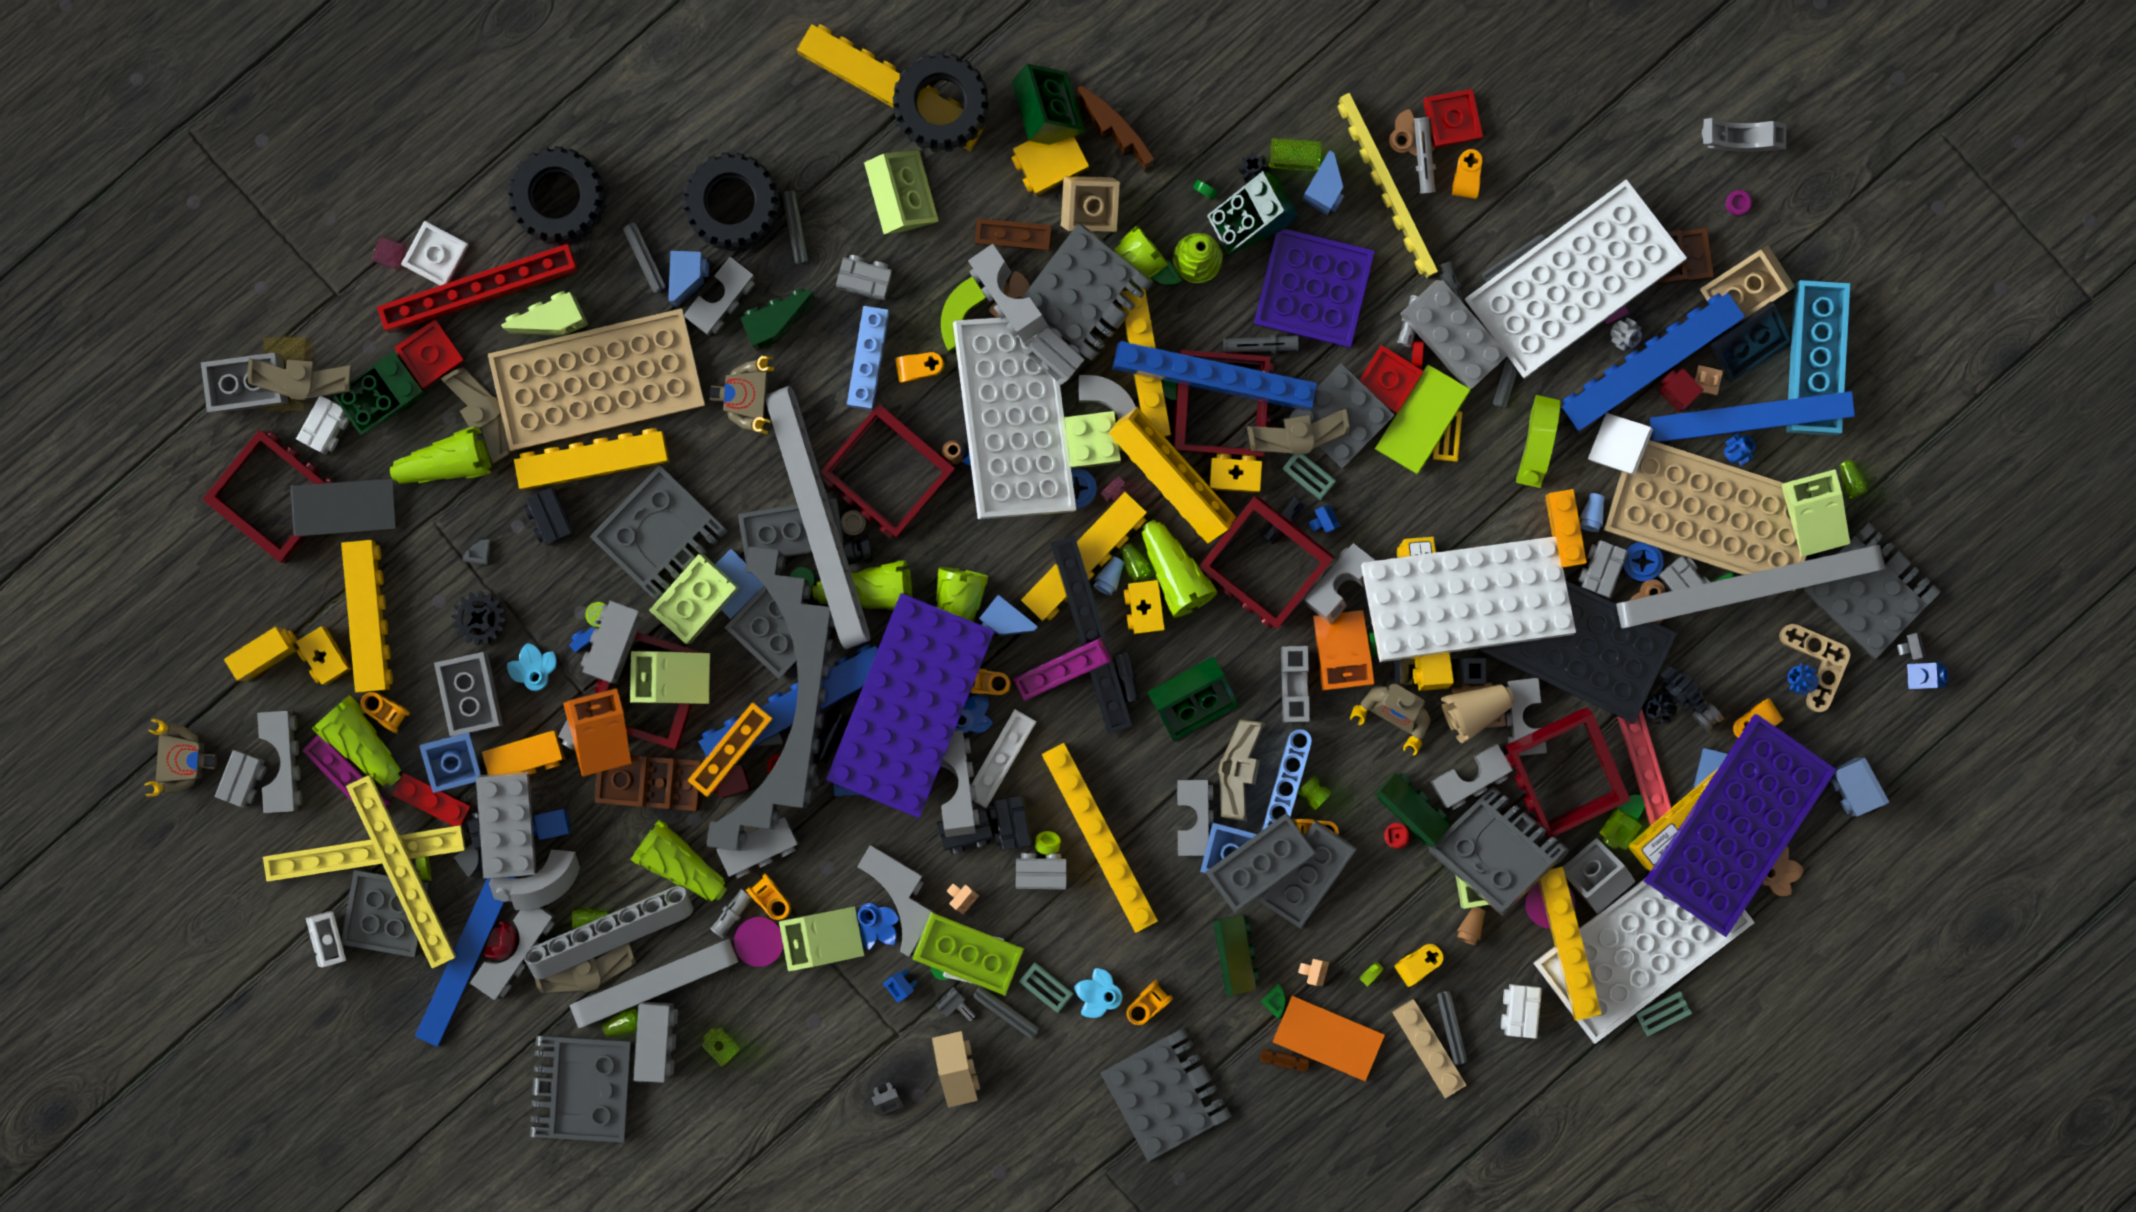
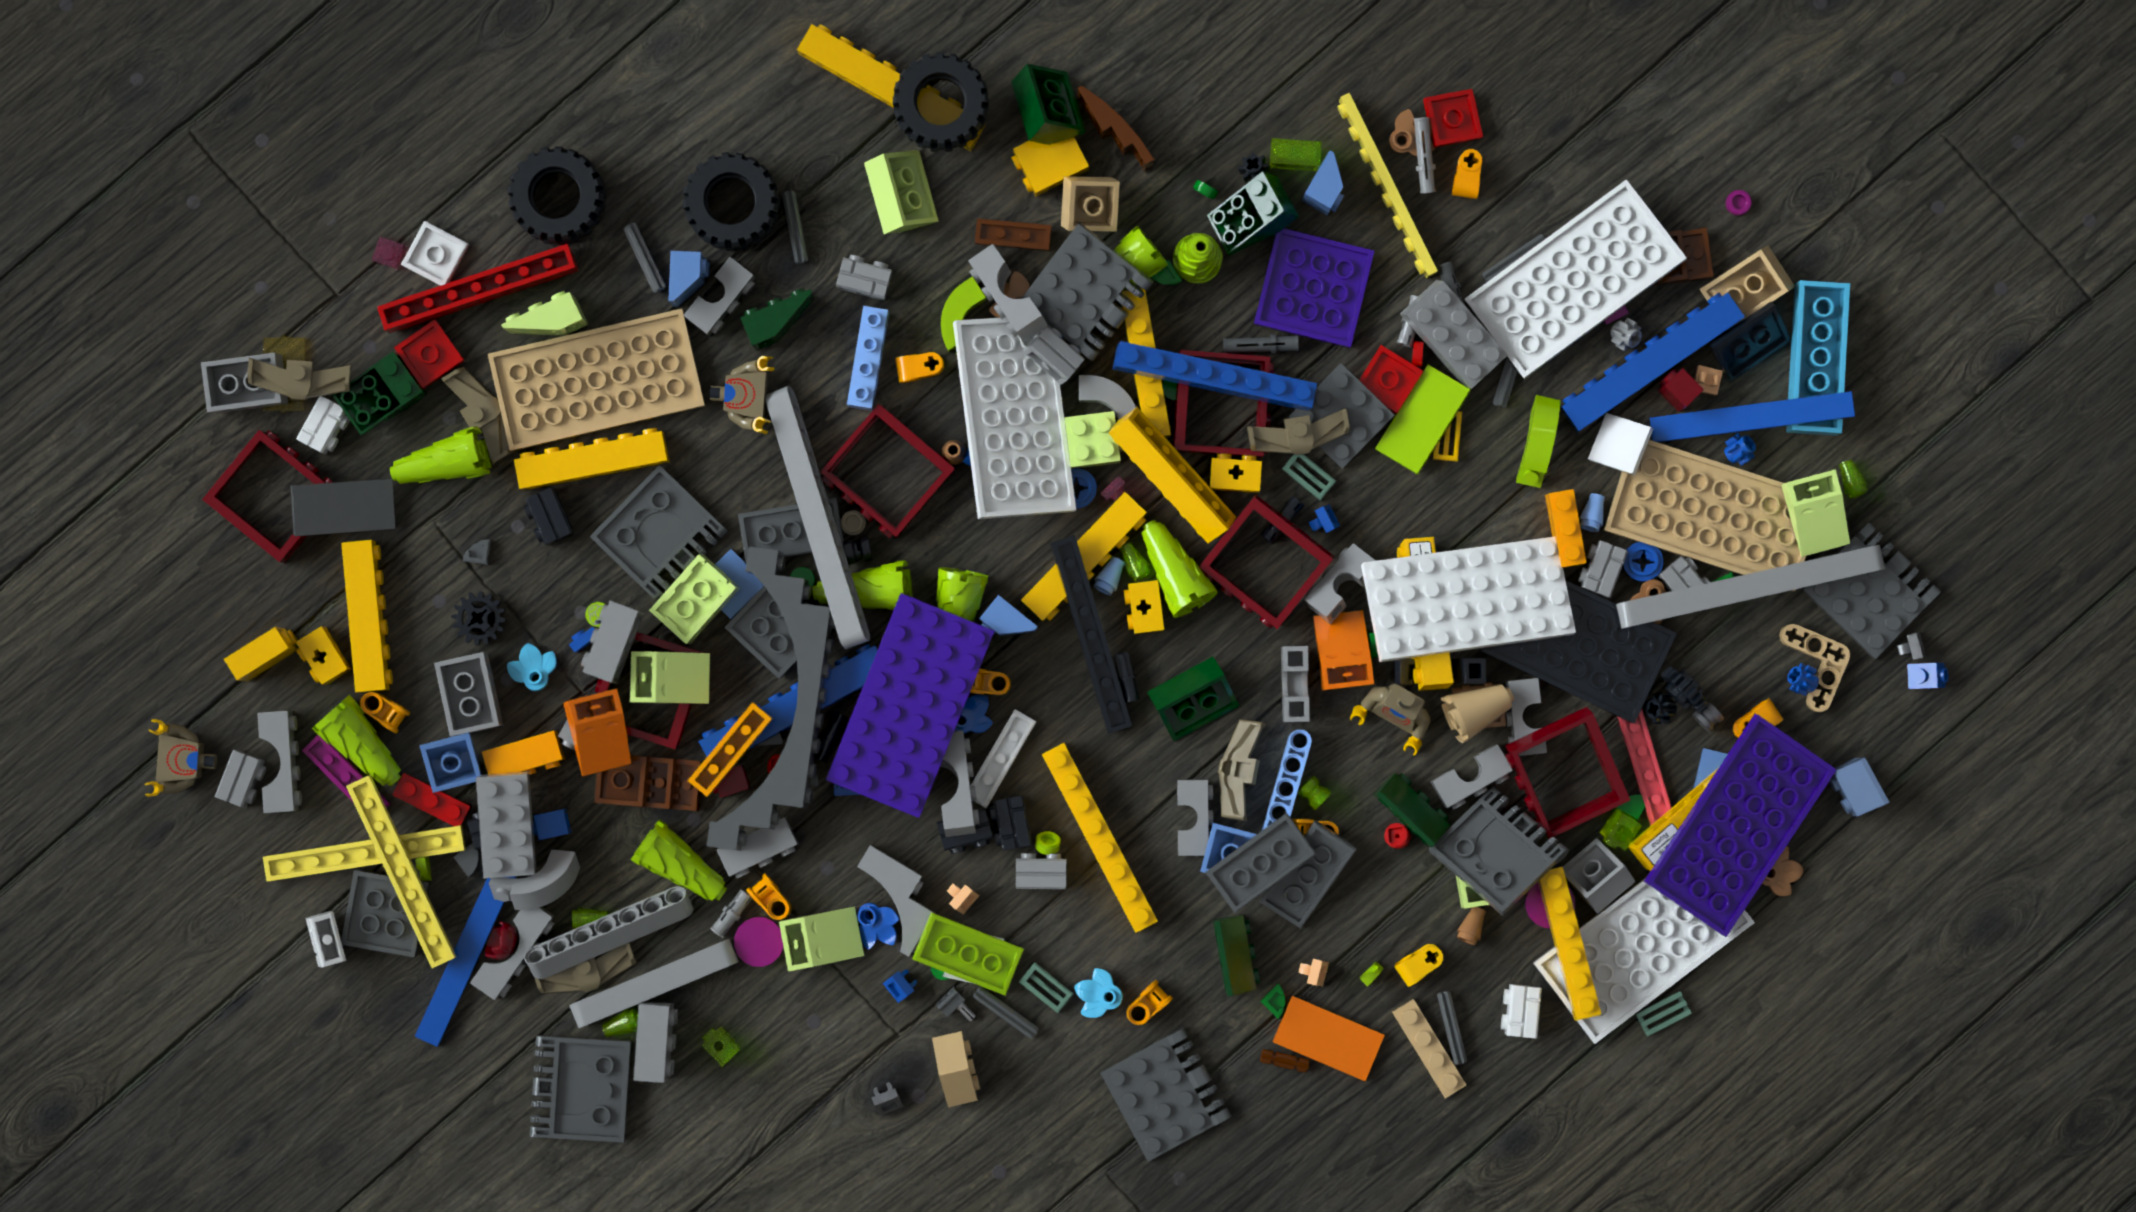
(1062, 669): magenta tile -> none
(1744, 136): light grey arch -> none

